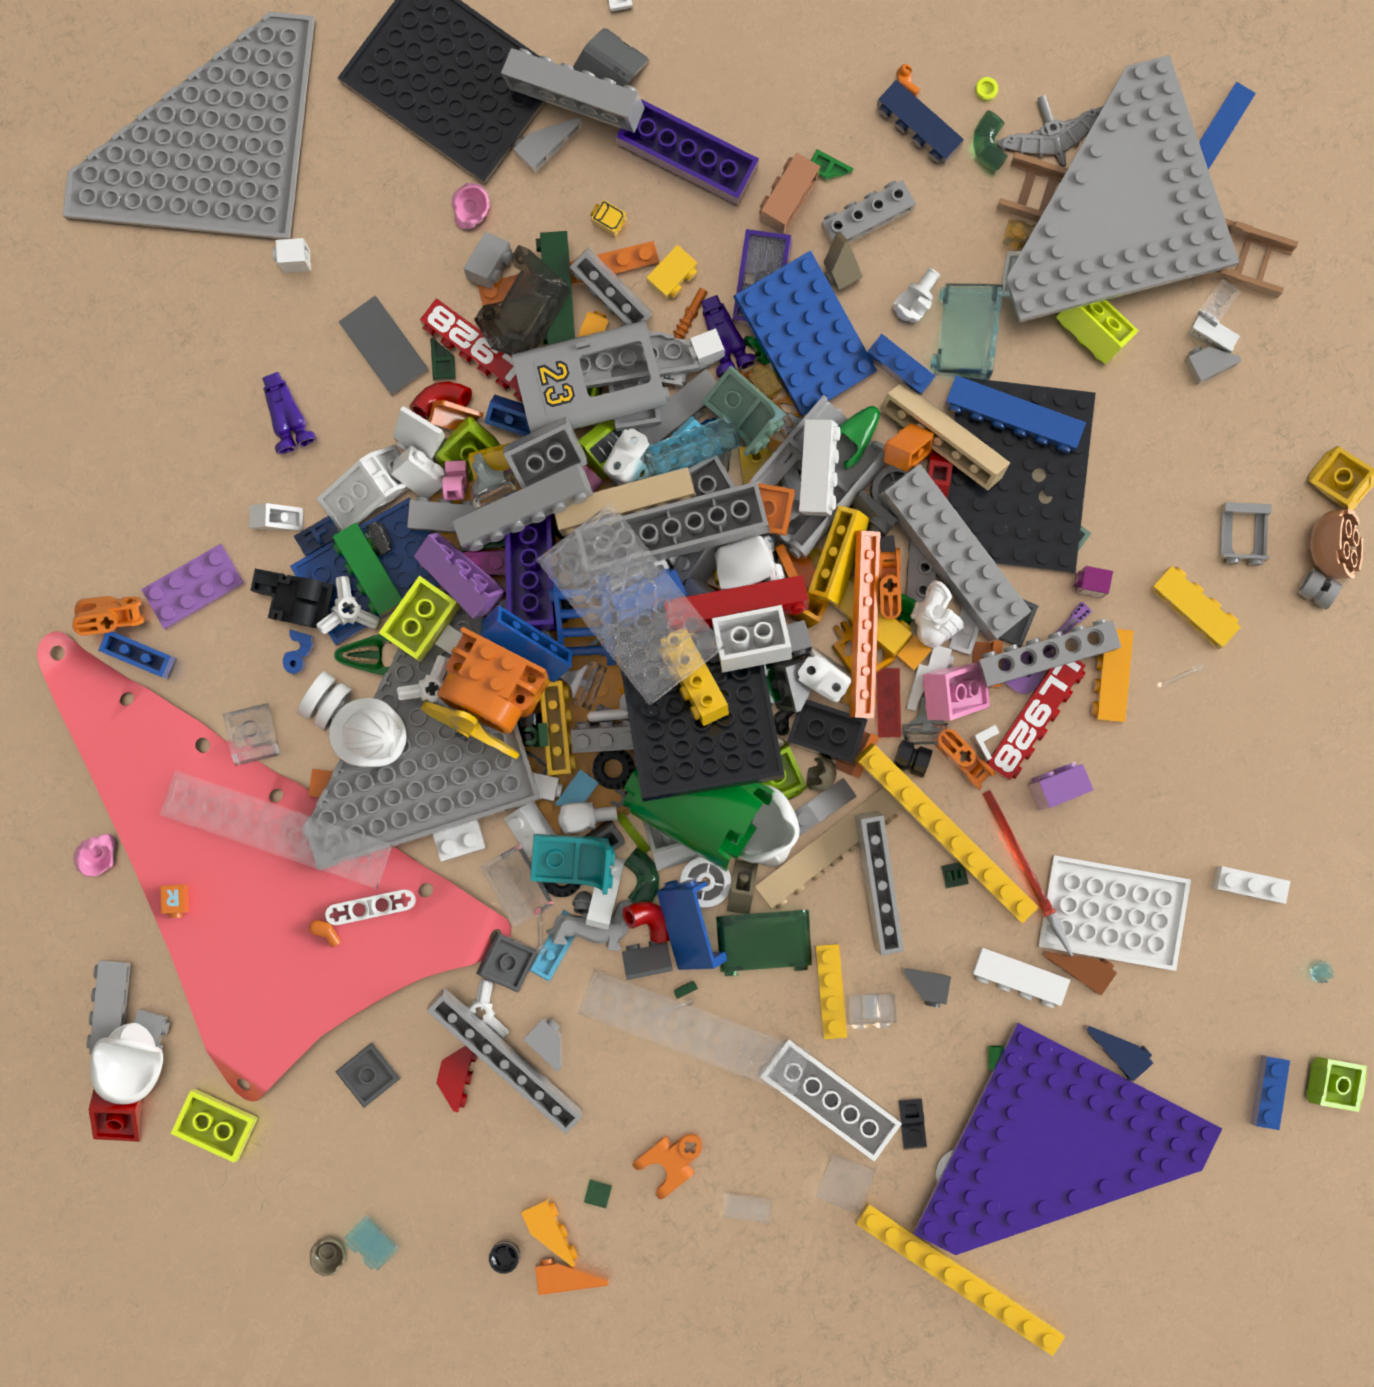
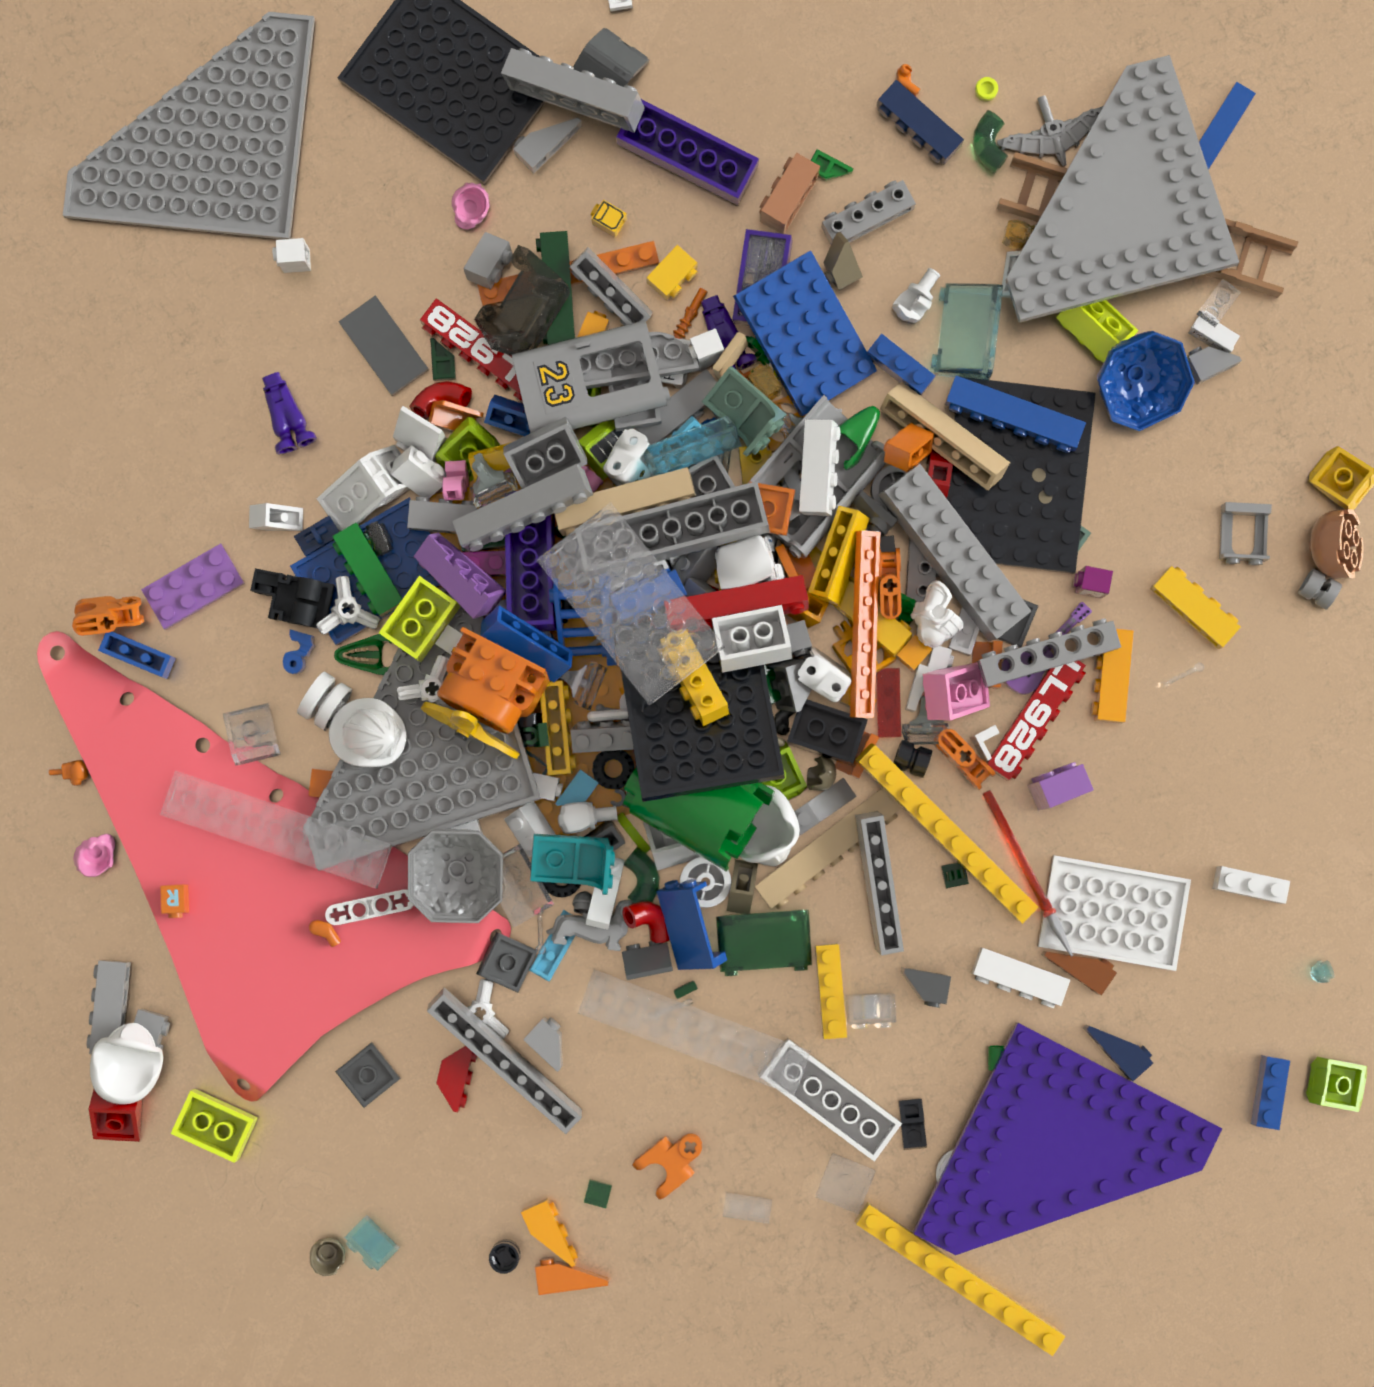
(73, 770): none -> orange piece
(455, 876): none -> light grey rock
(730, 354): none -> tan tile
(1145, 380): none -> blue rock

